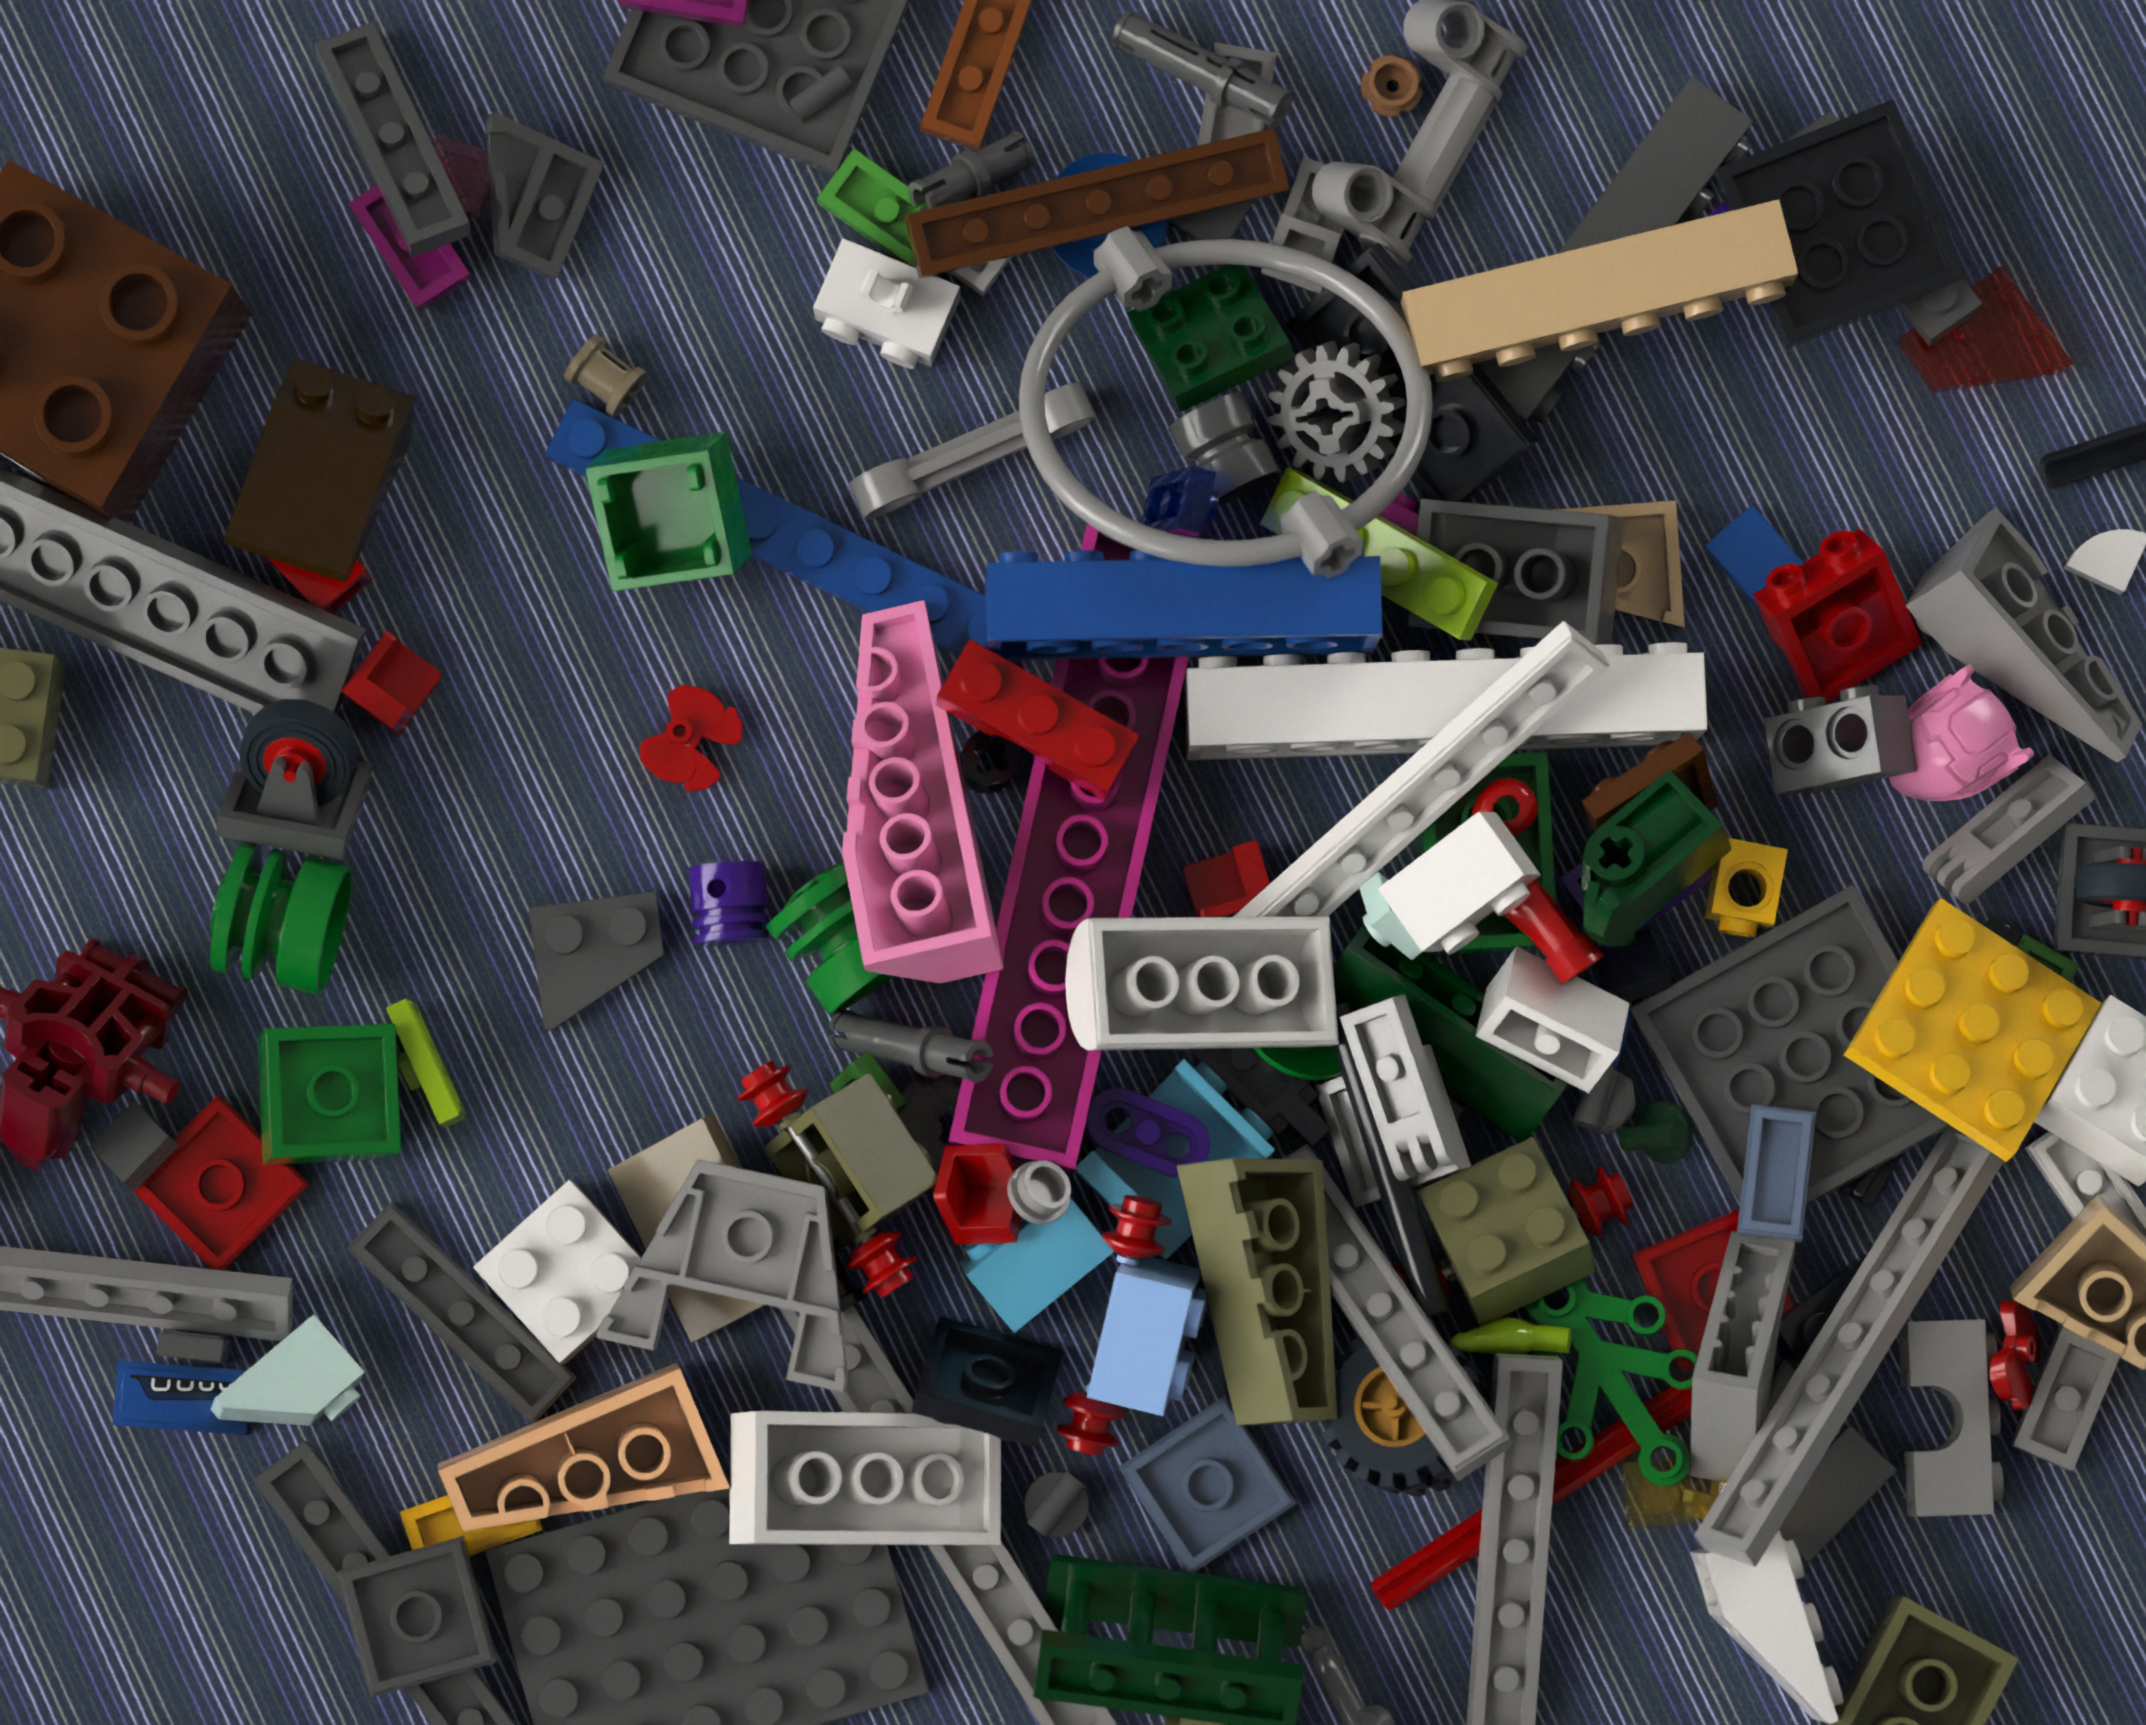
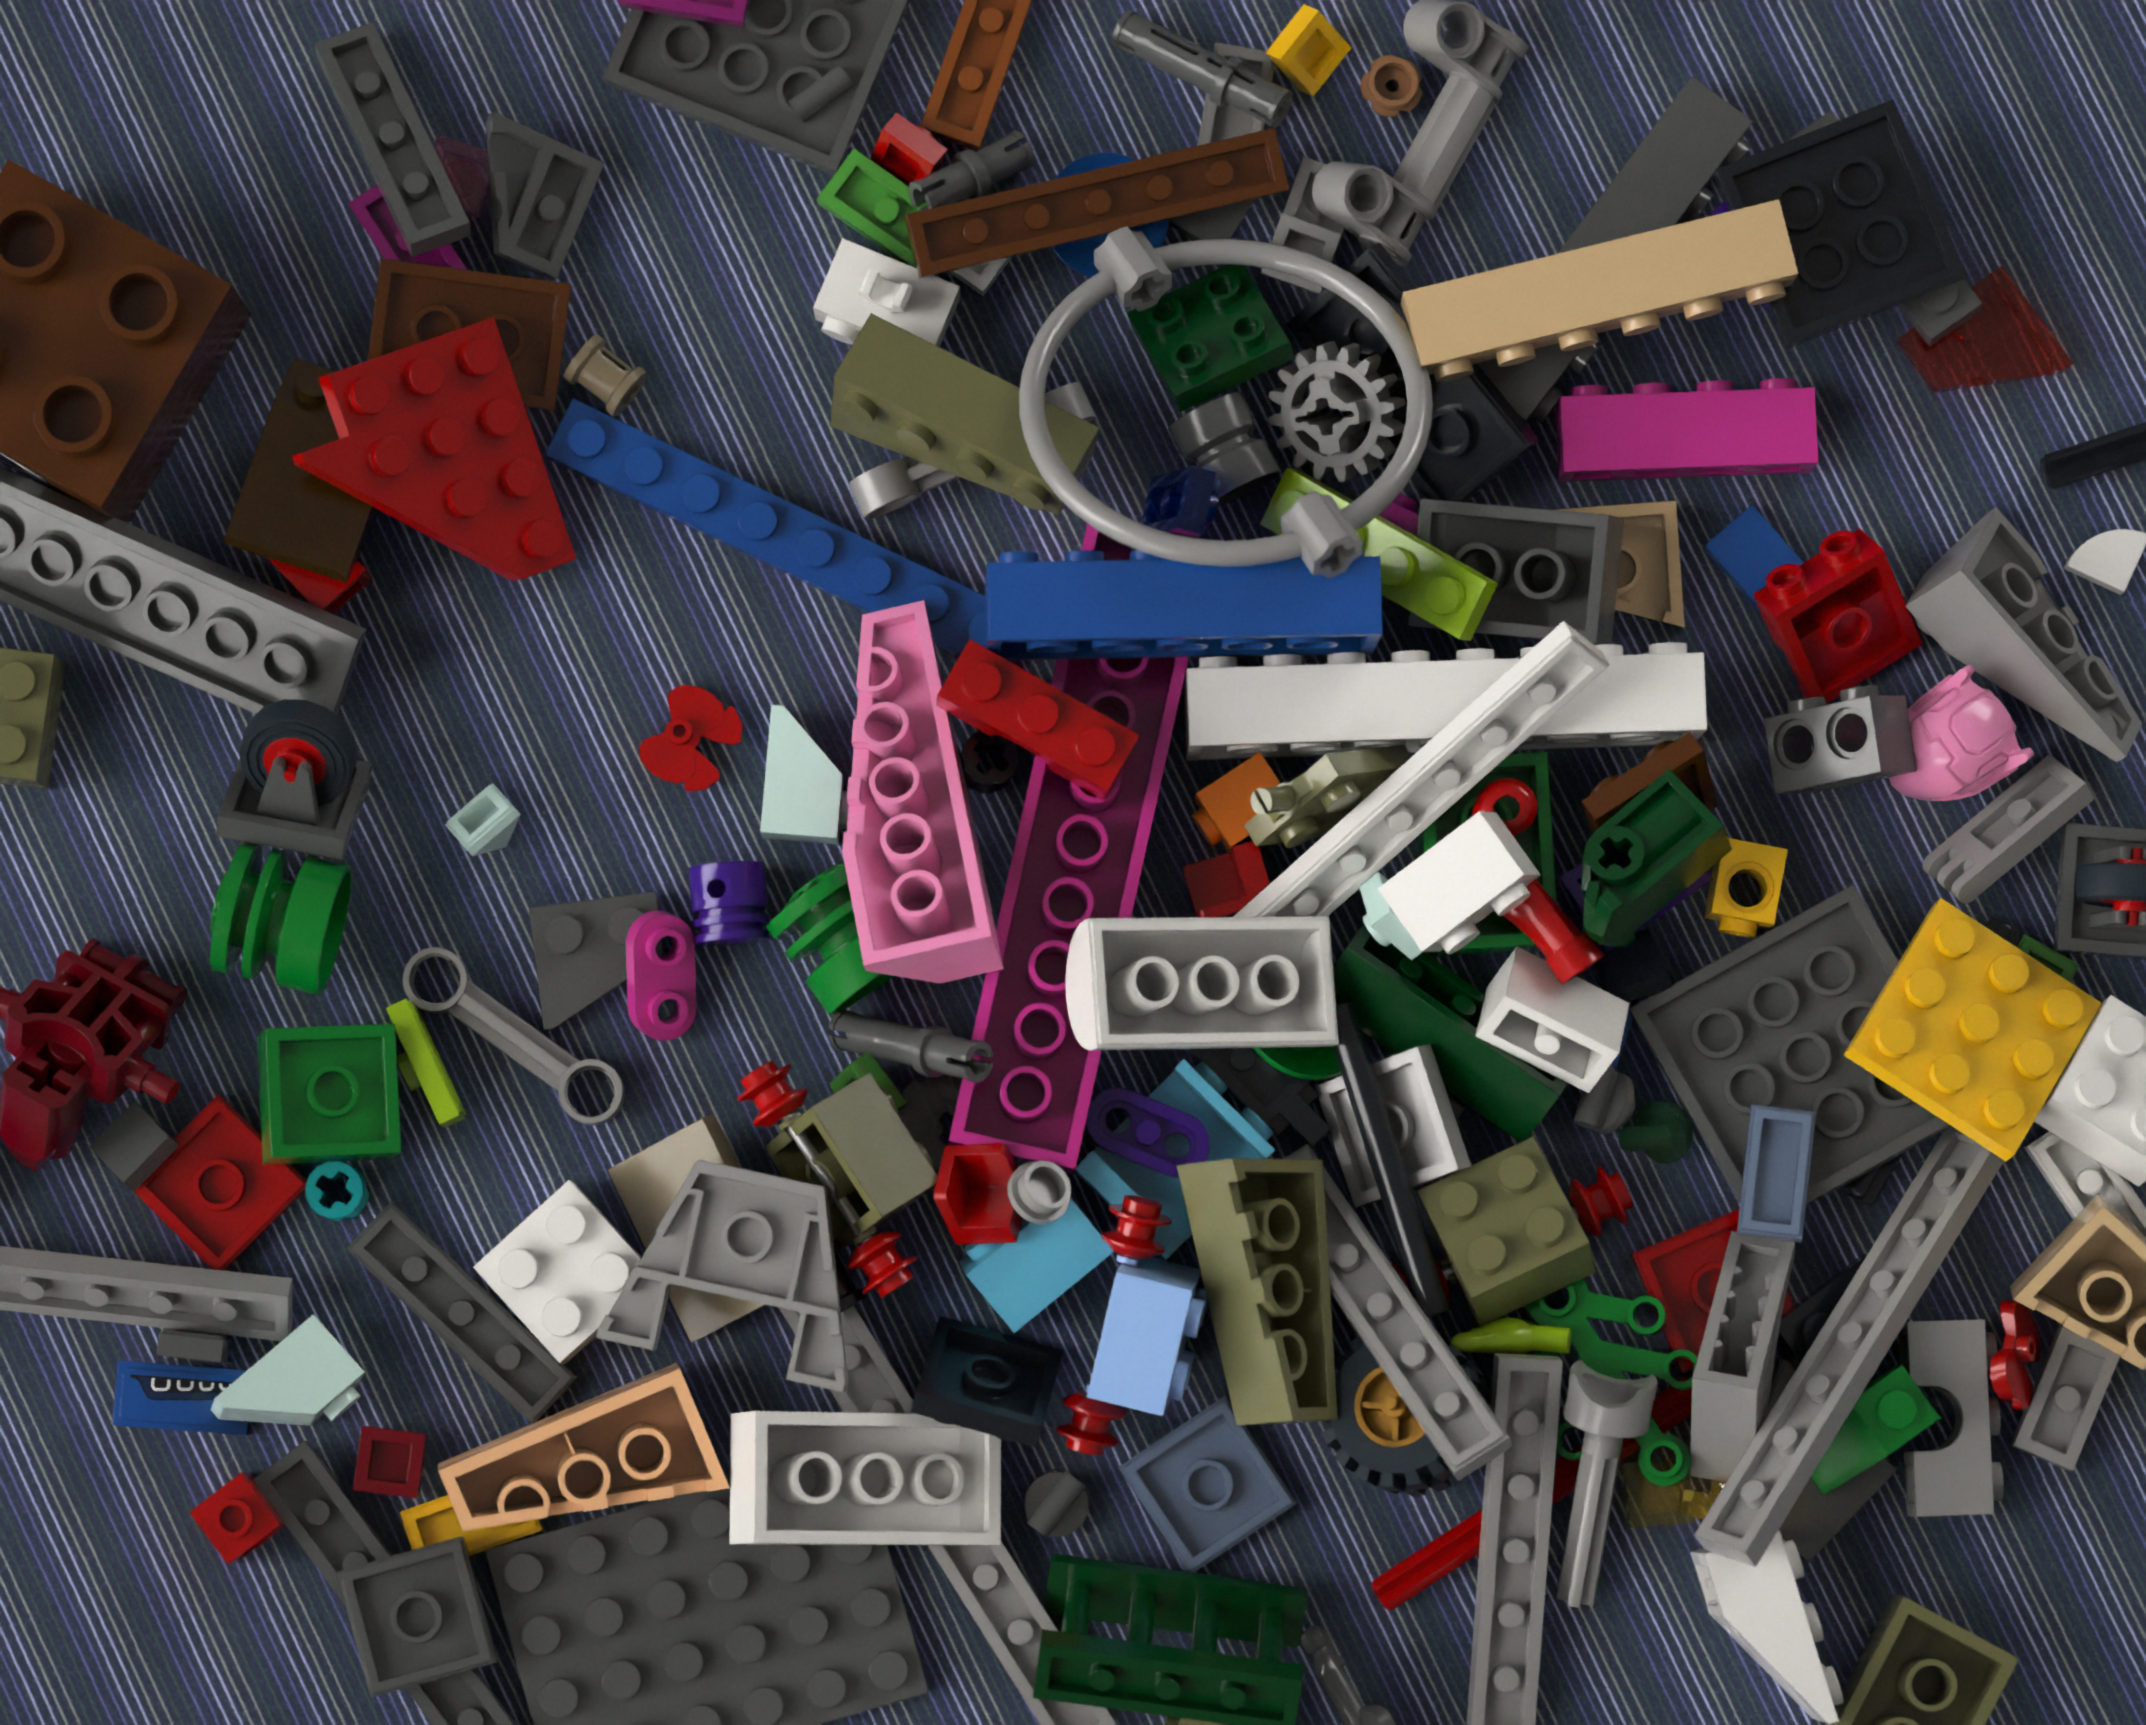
(237, 1518): none -> red brick
(318, 1197): none -> teal bush
(390, 1462): none -> dark red plate
(392, 683): red panel -> none
(431, 300): none -> reddish brown plate
(446, 450): none -> red wing
(485, 822): none -> light aqua slope
(513, 1035): none -> light grey piece
(660, 978): none -> dark pink plate
(669, 511): green container -> none
(801, 786): none -> light aqua slope
(907, 150): none -> red plate
(949, 414): none -> olive wedge
(1226, 802): none -> orange brick
(1308, 50): none -> yellow plate
(1320, 796): none -> olive plate
(1400, 1087): hinge -> none
(1607, 1413): none -> light grey piece
(1686, 432): none -> dark pink brick
(1880, 1422): none -> green slope

